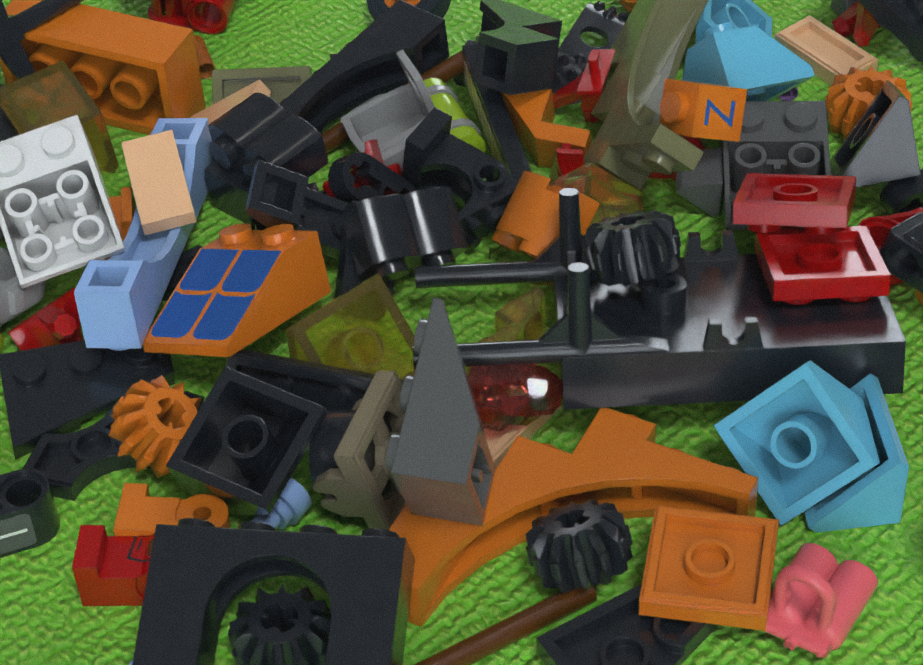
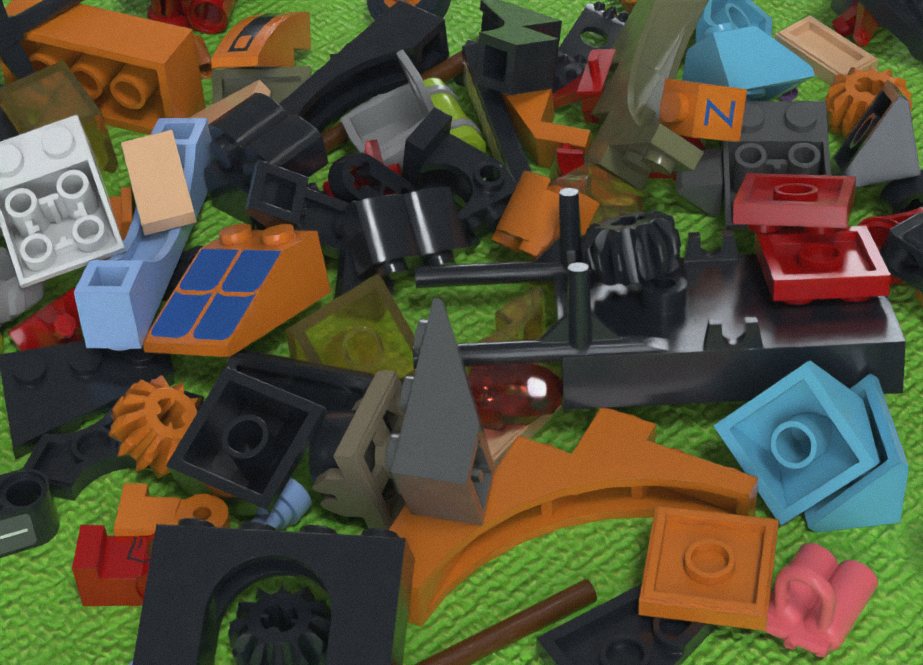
(264, 41): none -> orange slope
(579, 546): black gear -> none

